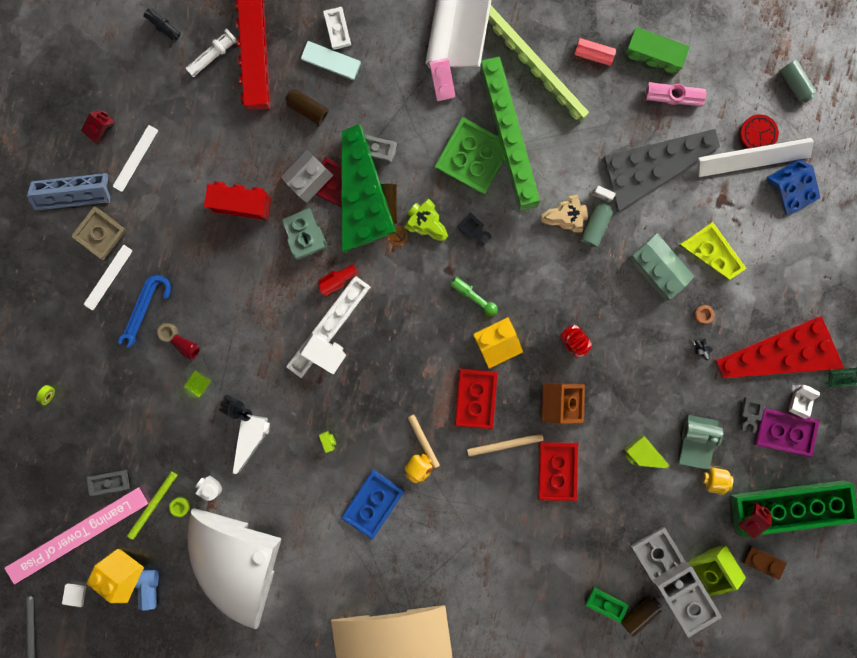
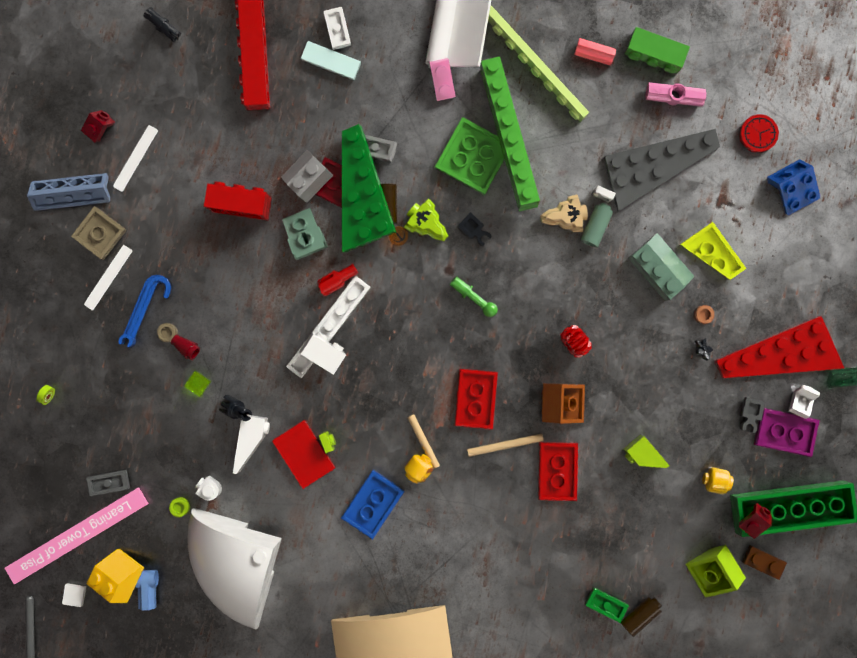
(152, 505): lime bar -> none
(218, 47): white pin -> none
(303, 454): none -> red tile
(306, 106): dark brown brick -> none
(498, 342): yellow slope -> none
(676, 582): light grey bracket -> none
(699, 440): sand green piece -> none
(755, 157): white tile -> none
(798, 81): sand green brick -> none

